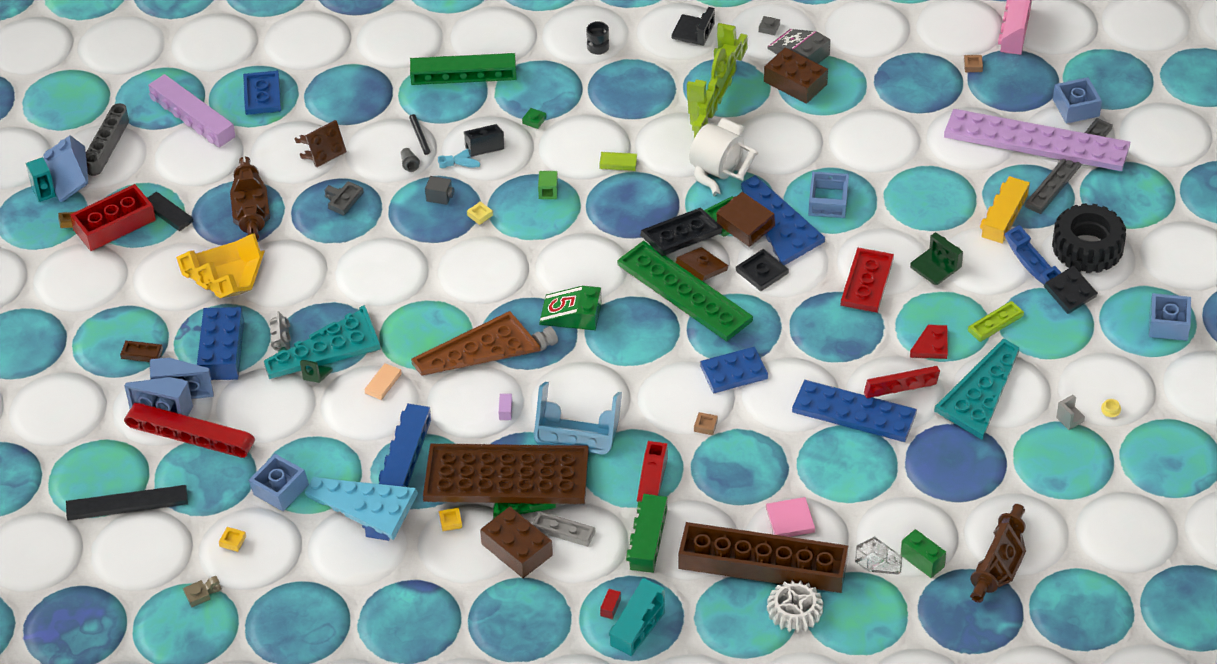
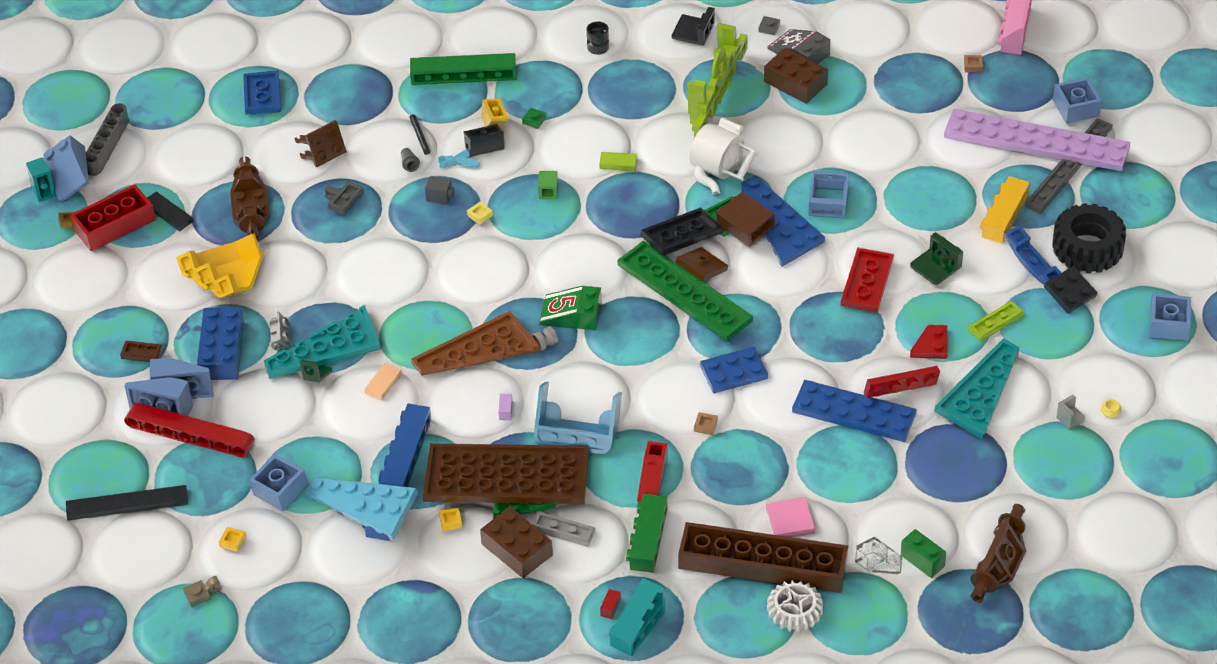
(191, 111): lavender brick -> none
(493, 112): none -> yellow slope
(762, 270): black tile -> none

